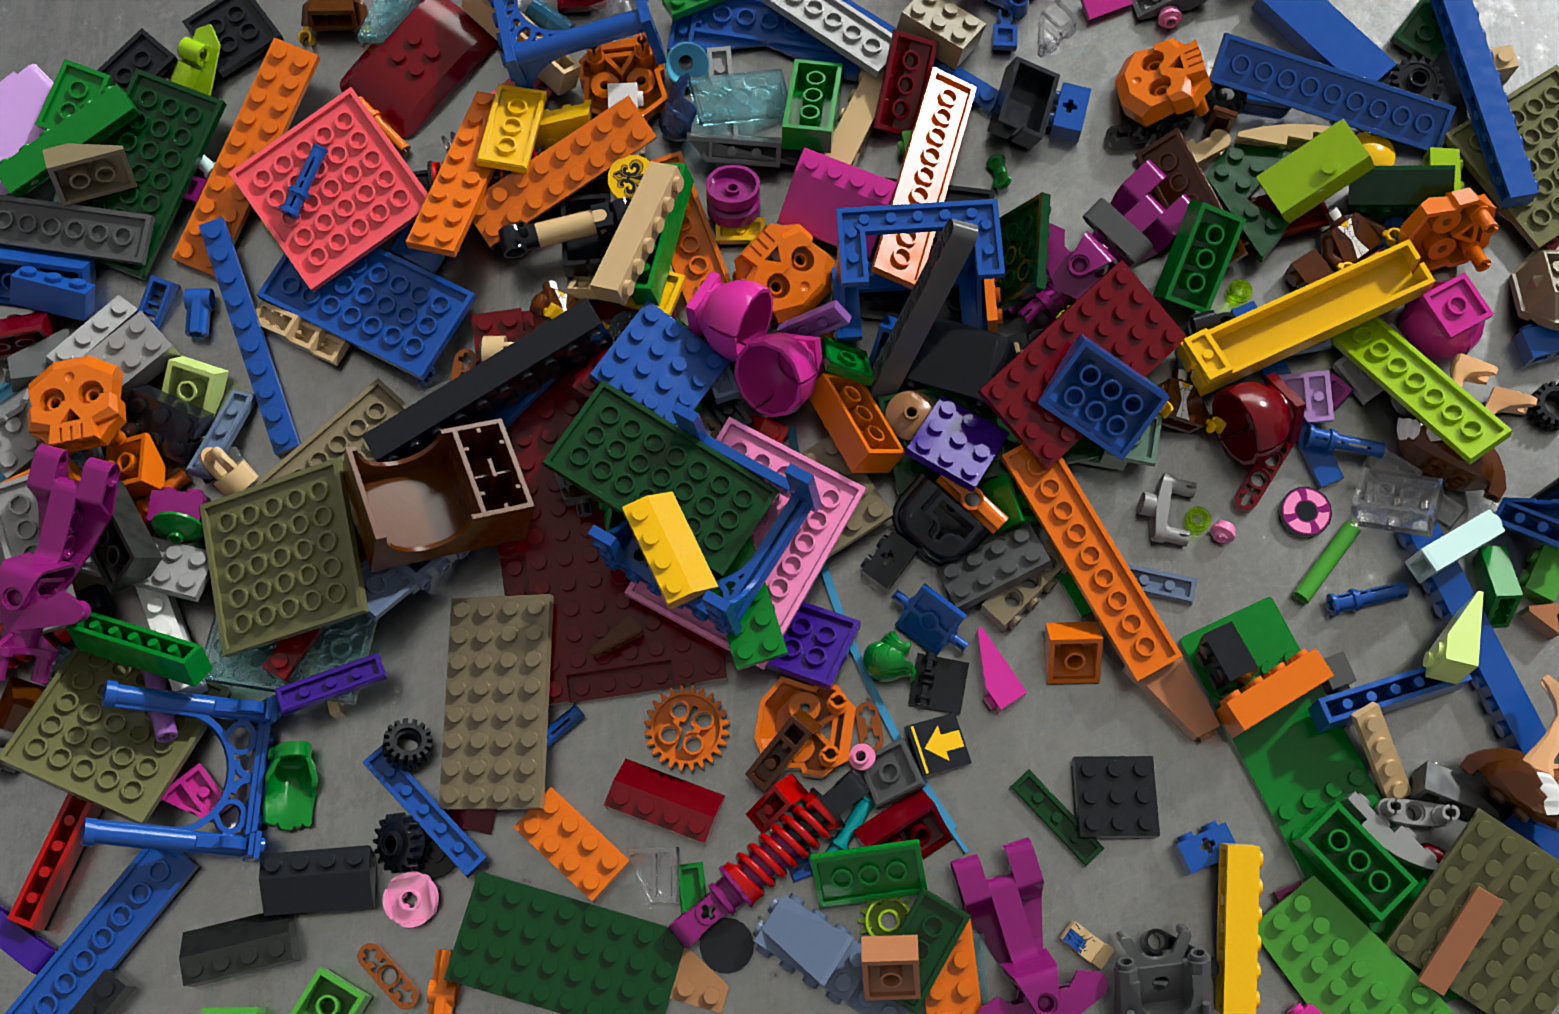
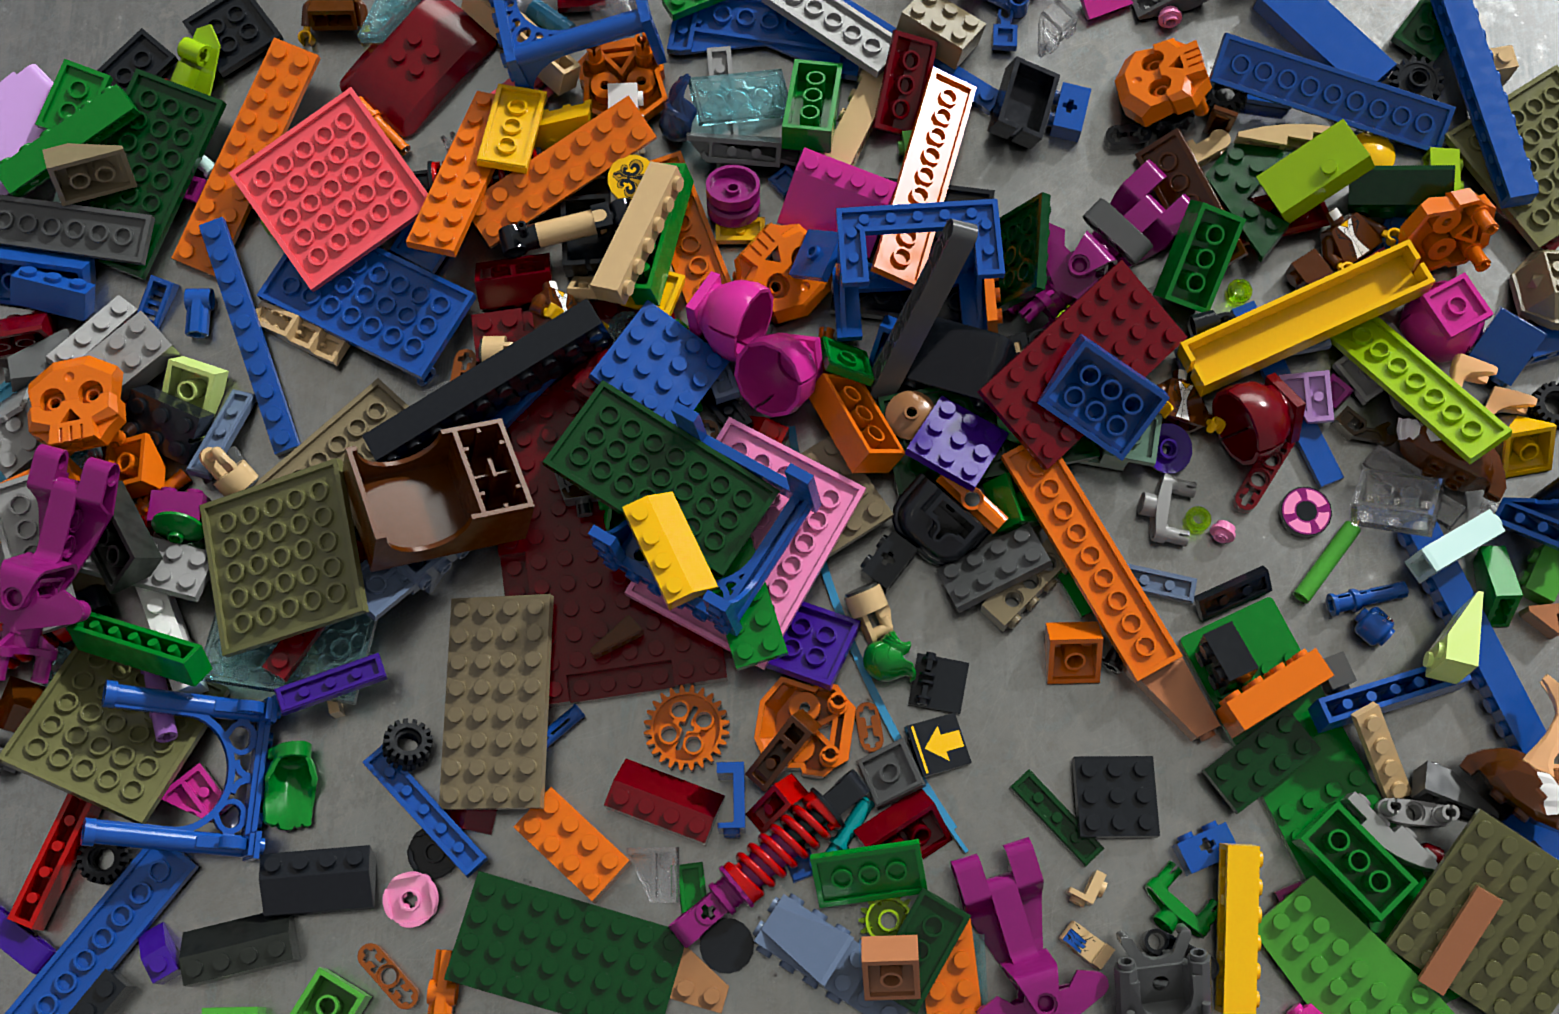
(106, 876): none -> black tyre
(159, 954): none -> dark purple slope
(298, 192): blue pin -> none
(399, 842): black gear -> none
(511, 280): none -> dark red slope
(699, 65): medium azure piece -> none
(736, 772): none -> blue panel
(781, 180): none -> blue tile
(816, 256): none -> blue plate
(817, 321): medium lavender plate -> none
(865, 601): none -> tan piece
(869, 760): bright pink plate -> none
(930, 619): blue plate -> none
(997, 164): green piece -> none
(997, 678): dark pink slope -> none
(1093, 889): none -> tan bracket
(1112, 661): none -> black bush
(1172, 910): none -> green connector
(1178, 449): none -> dark purple dish
(1207, 356): yellow plate -> none
(1233, 593): none -> black plate
(1261, 760): none -> dark green plate
(1331, 438): blue pin -> none
(1374, 435): none -> dark brown piece
(1374, 626): none -> blue head
(1507, 345): none -> blue panel
(1529, 447): none -> yellow slope

